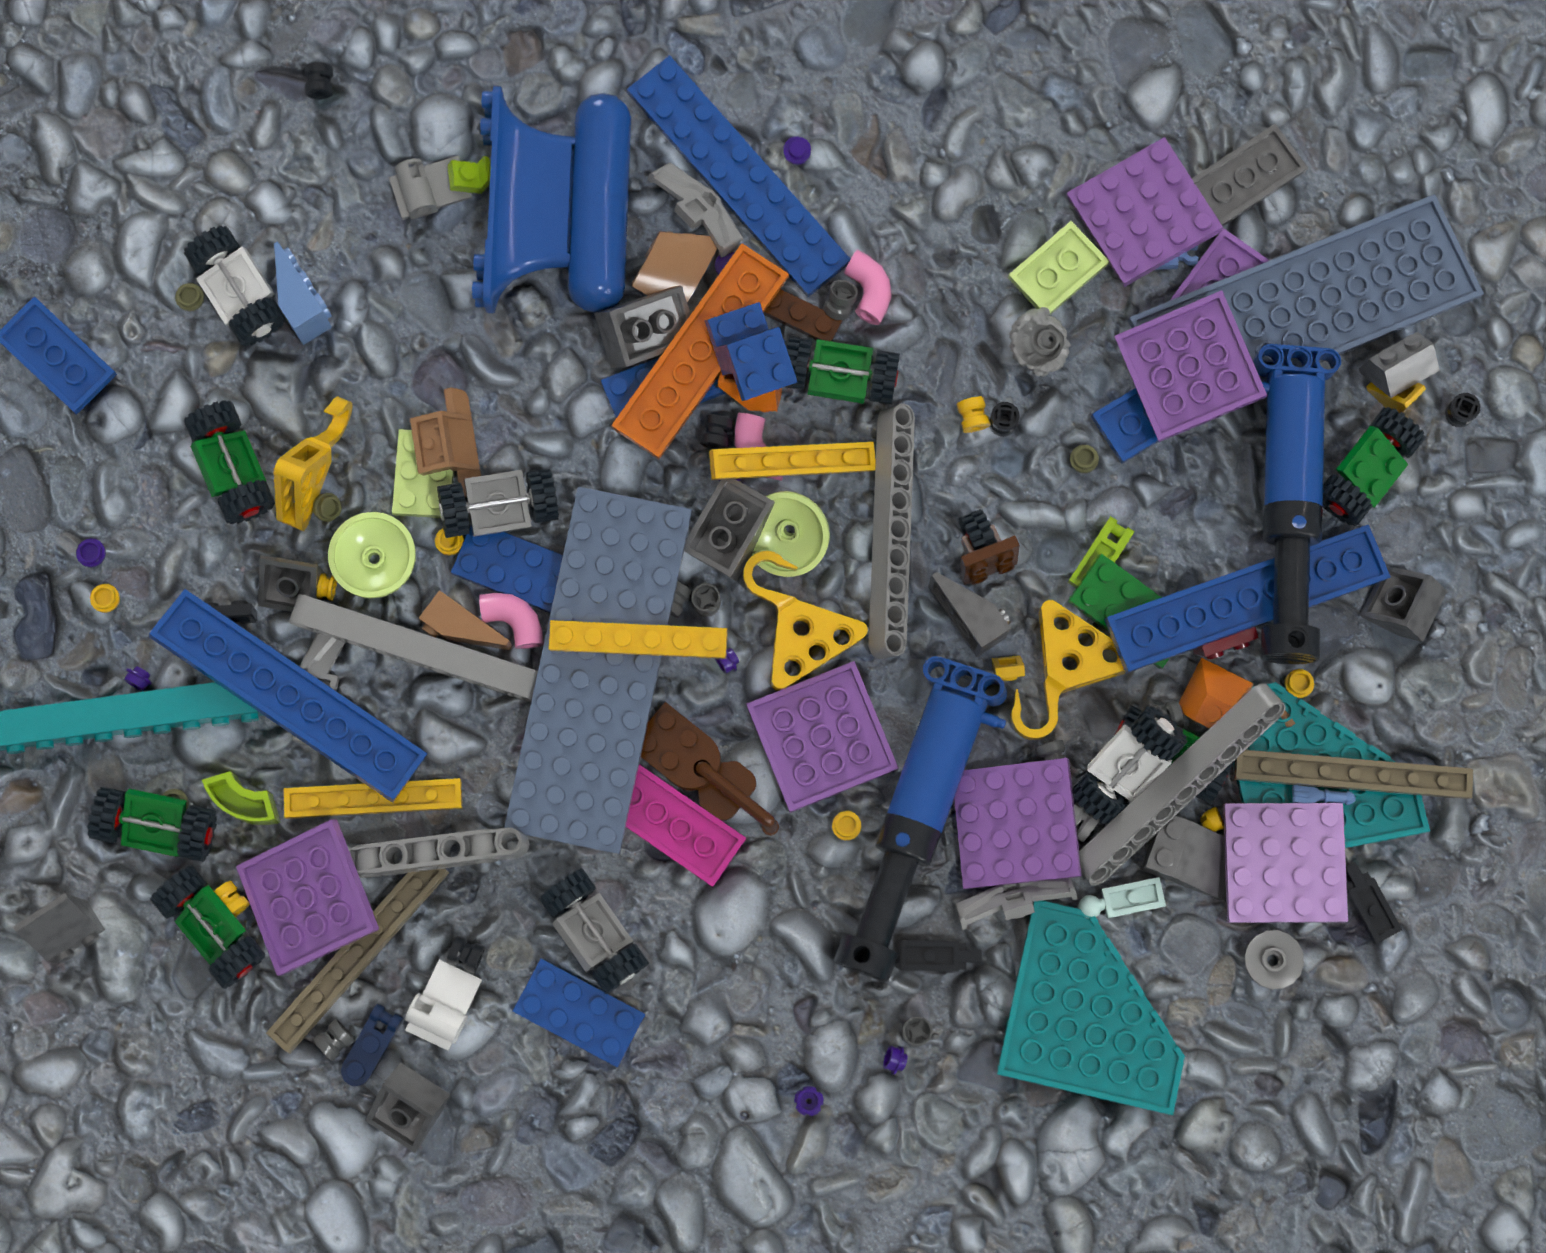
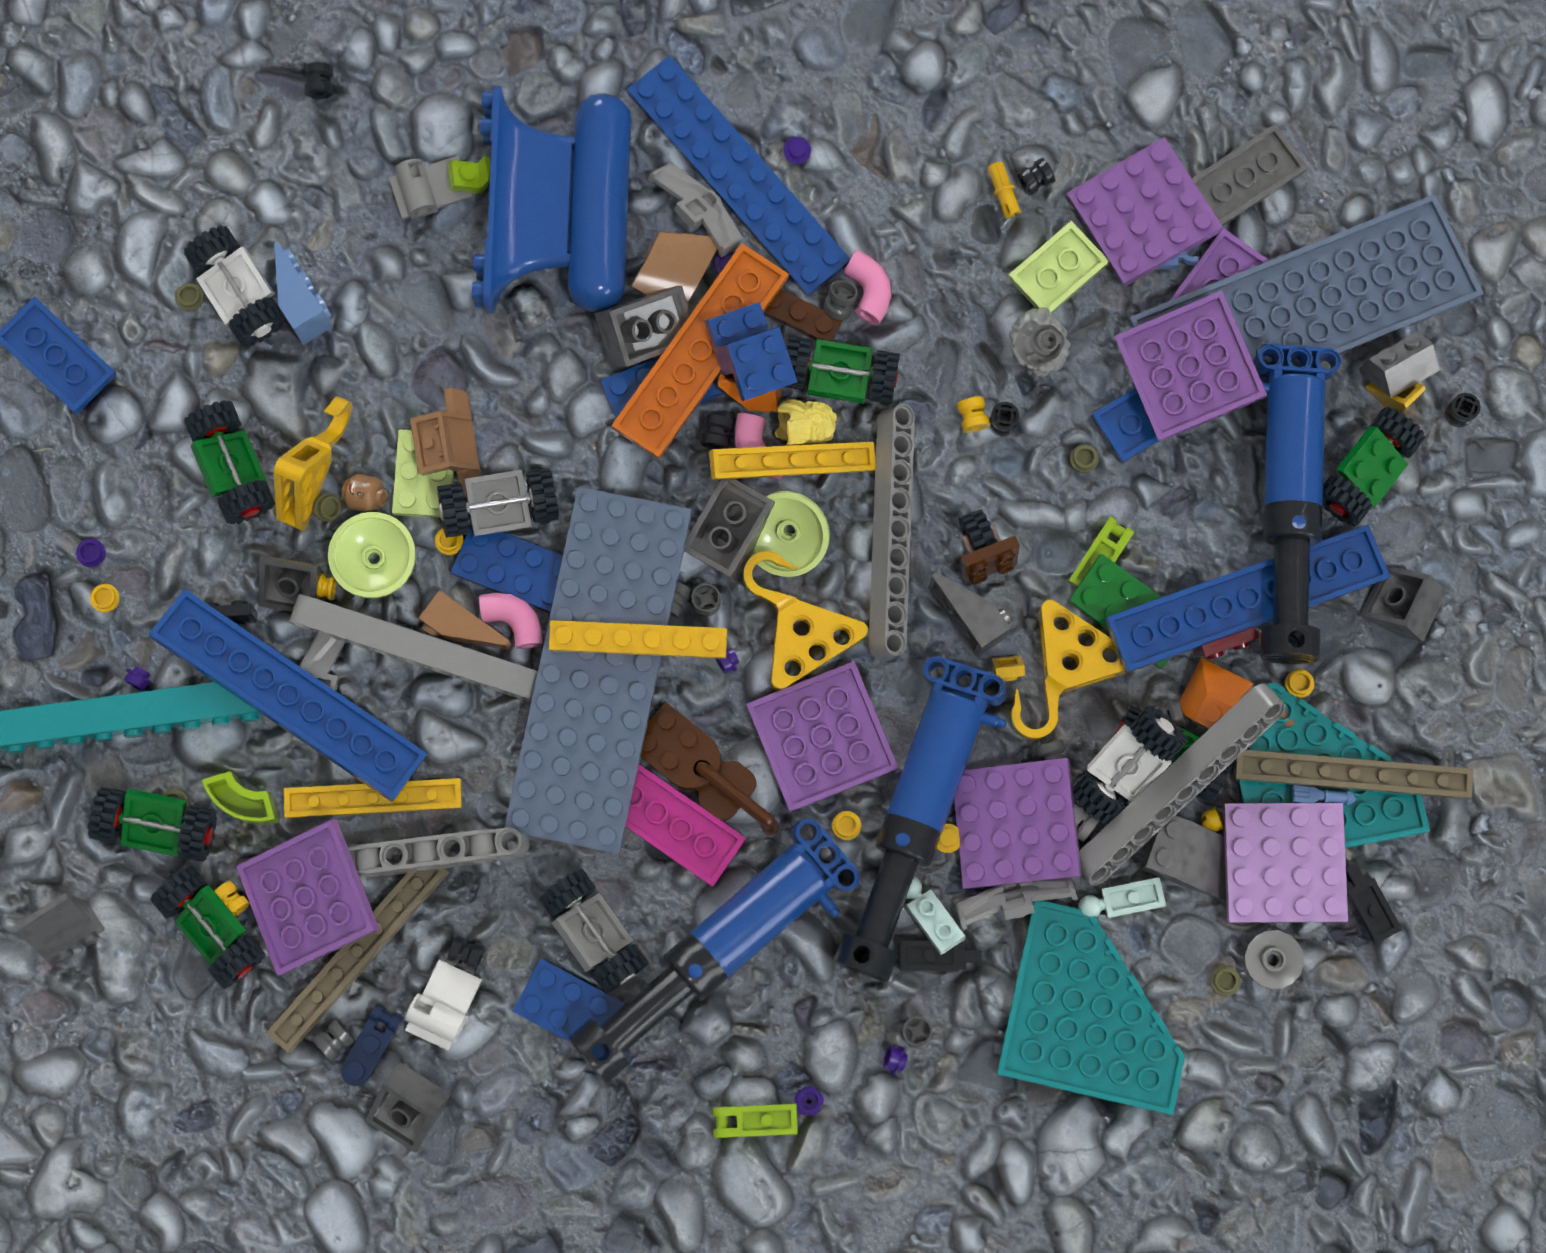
(364, 493): none -> medium nougat head
(723, 944): none -> piece
(756, 1120): none -> lime plate
(805, 422): none -> light yellow hair
(933, 918): none -> light aqua plate
(949, 839): none -> yellow plate
(1004, 190): none -> yellow axle
(1036, 176): none -> black wheel
(1225, 981): none -> olive plate

